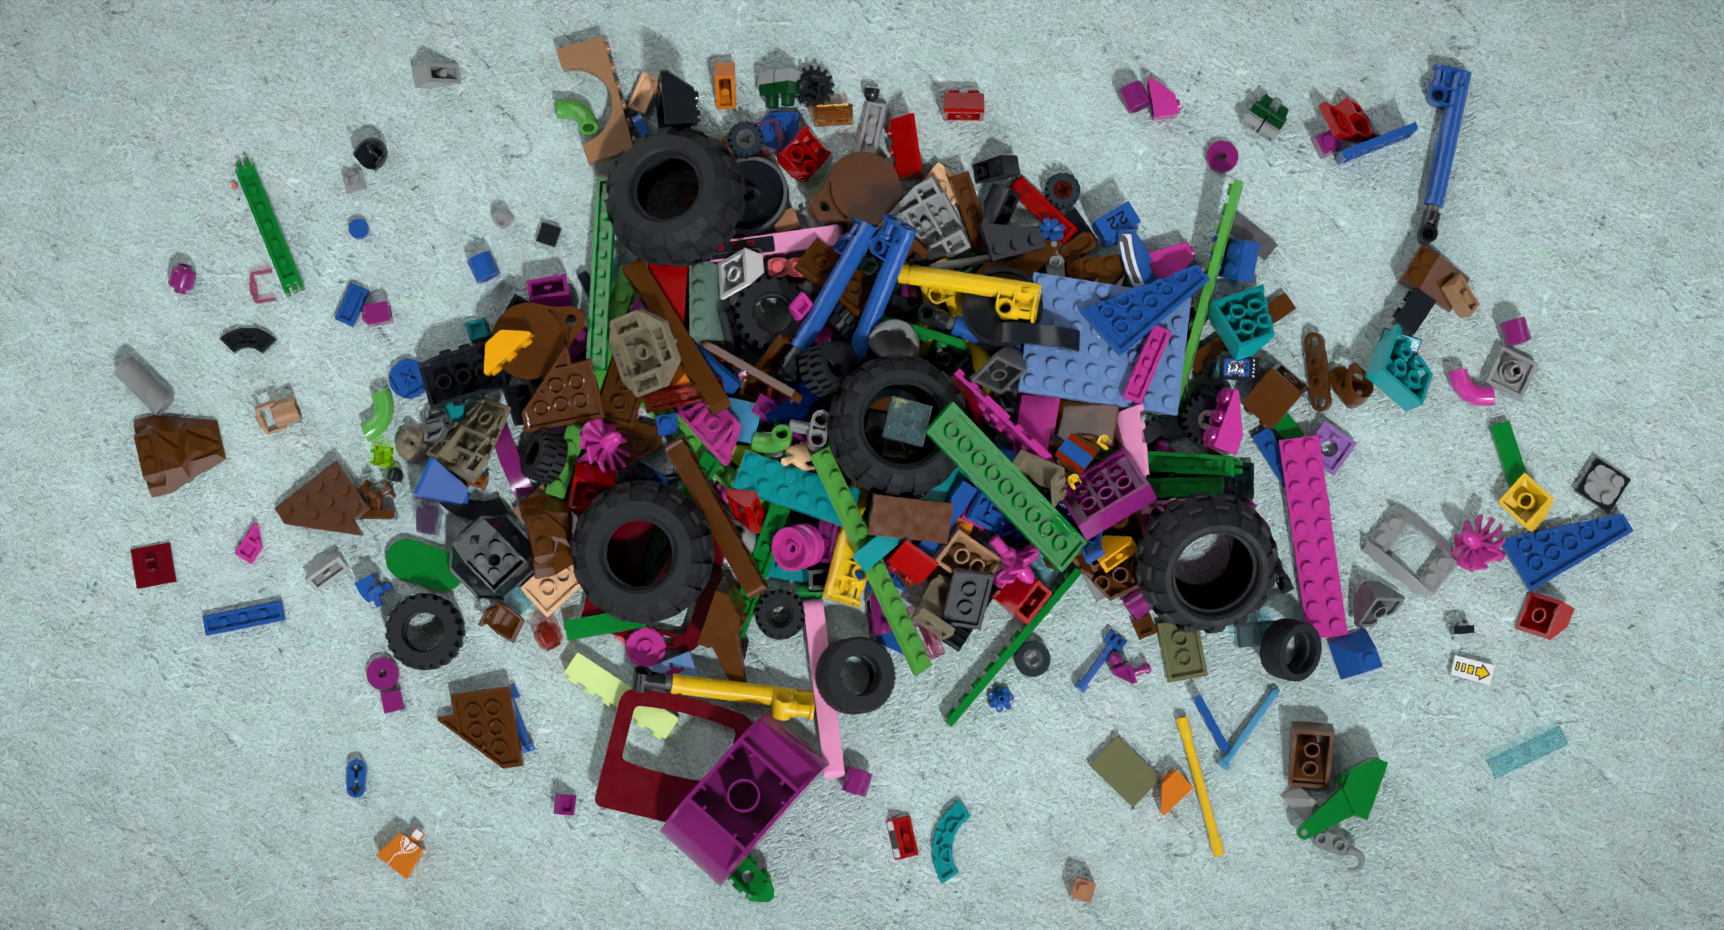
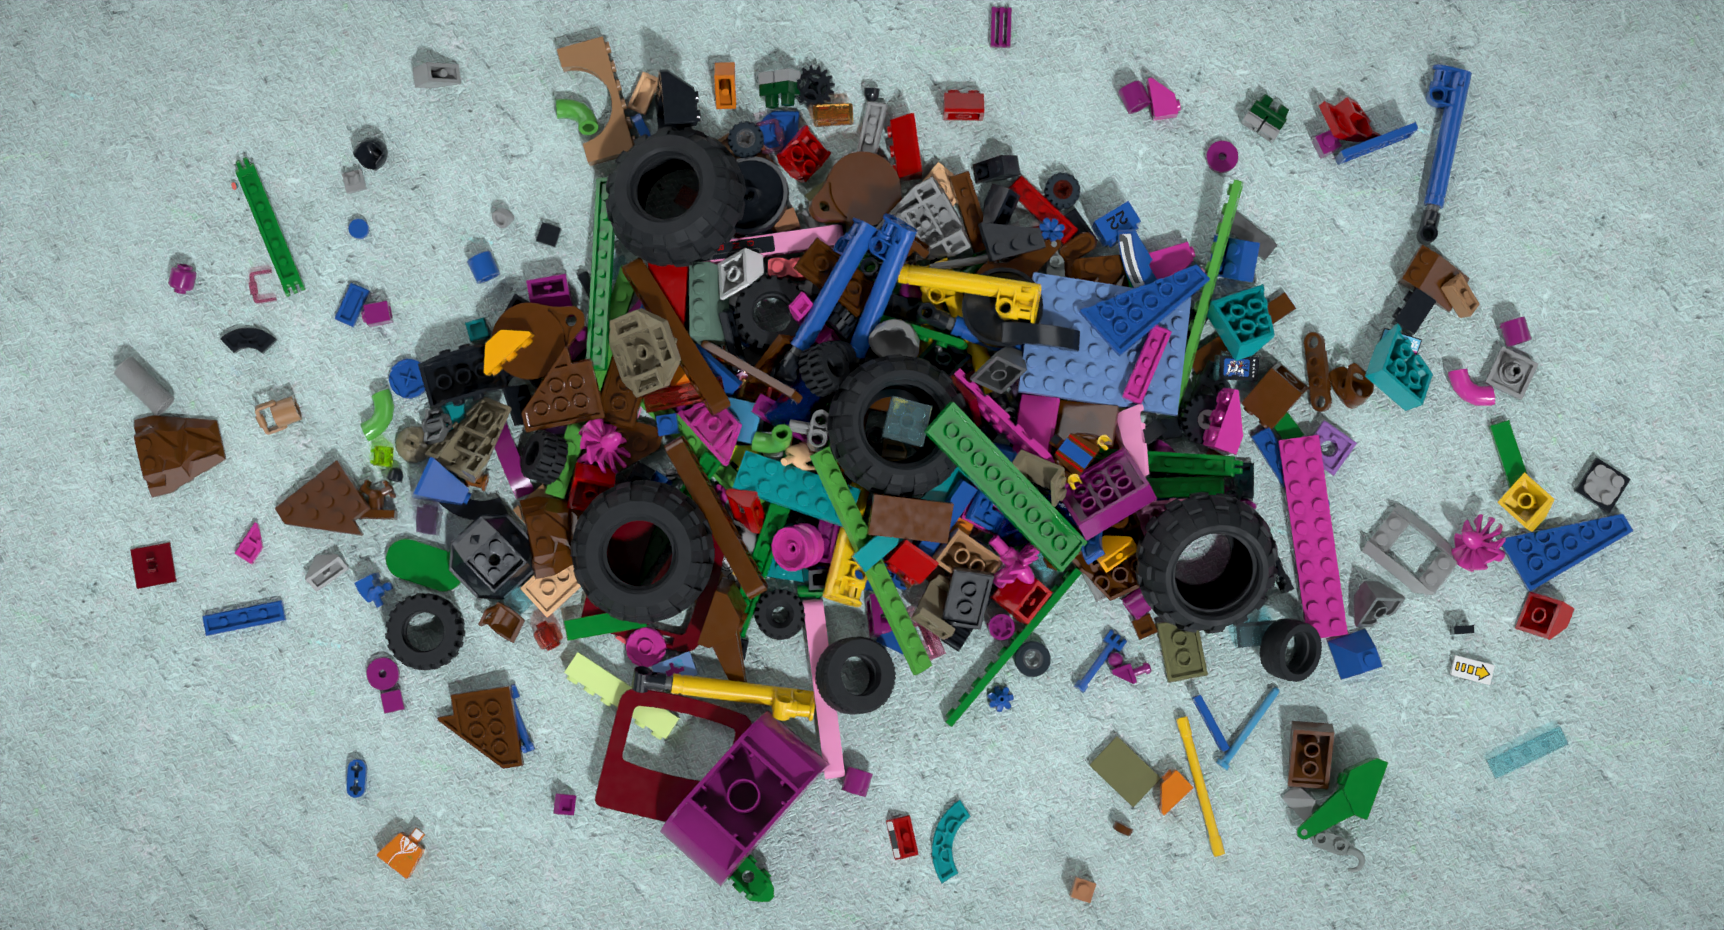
(1001, 11): none -> magenta tile
(1001, 627): none -> magenta piece
(1122, 828): none -> reddish brown tile

